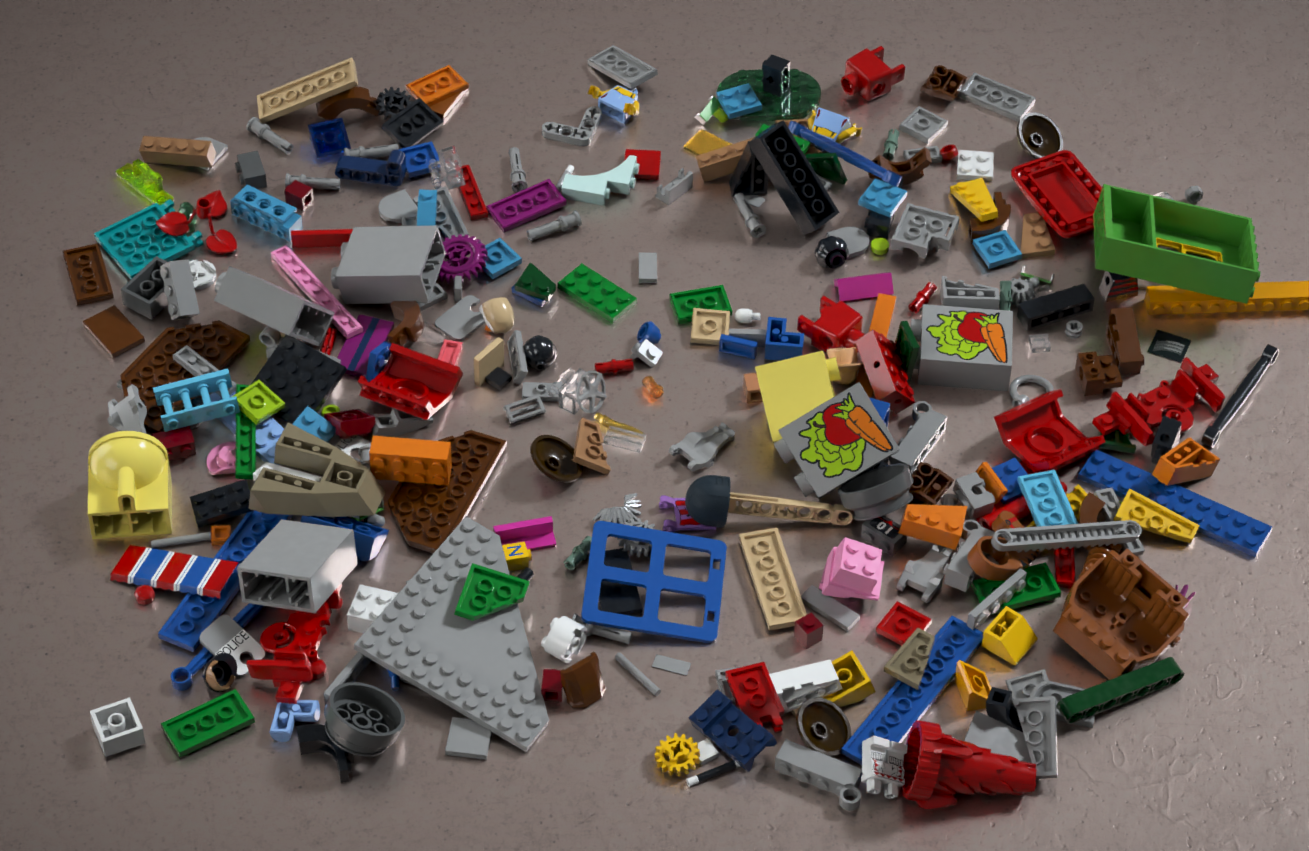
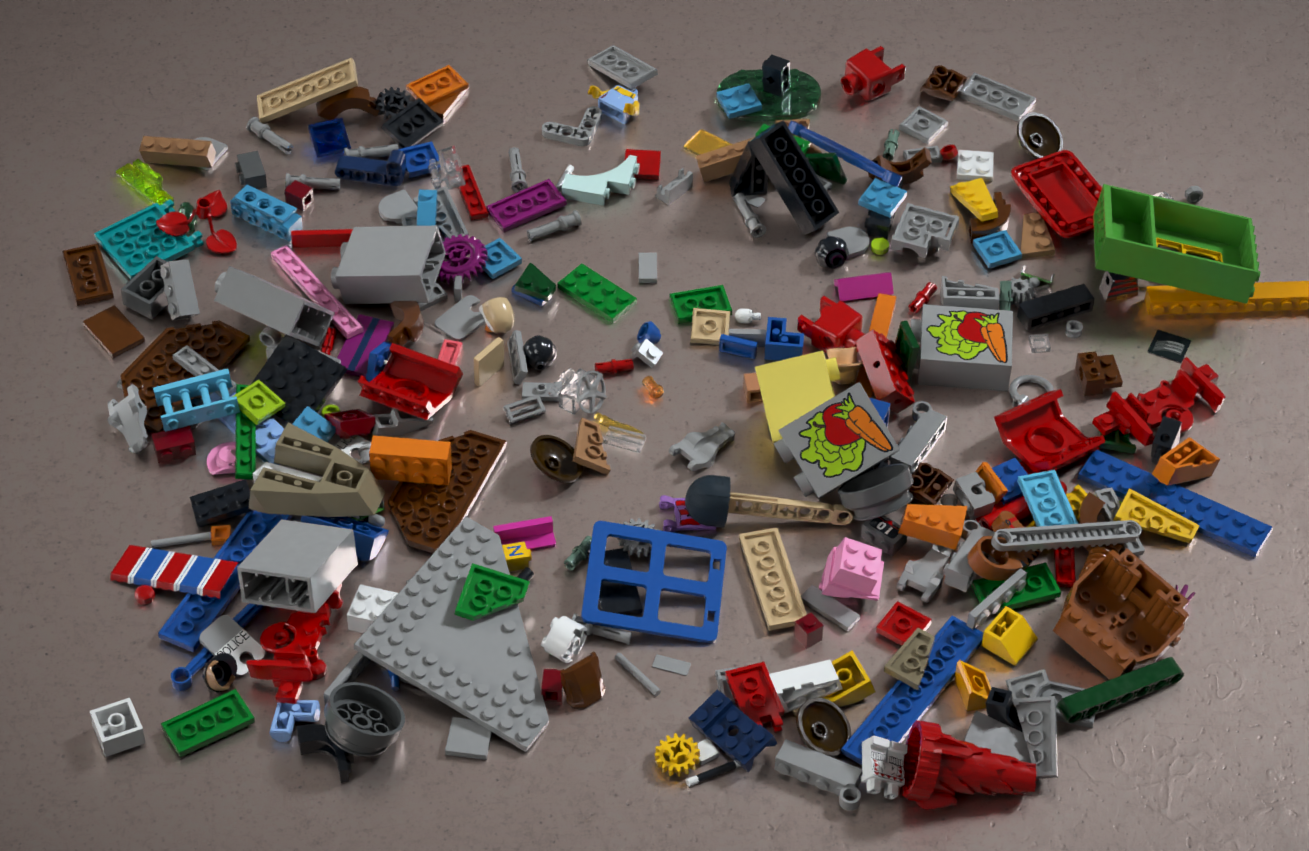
(129, 486): light yellow piece -> none
(202, 273): white tile -> none
(498, 378): black tile -> none
(621, 514): light grey hair -> none
(712, 109): piece -> none
(832, 126): torso -> none
(1124, 341): reddish brown wedge -> none
(1243, 391): black piece -> none

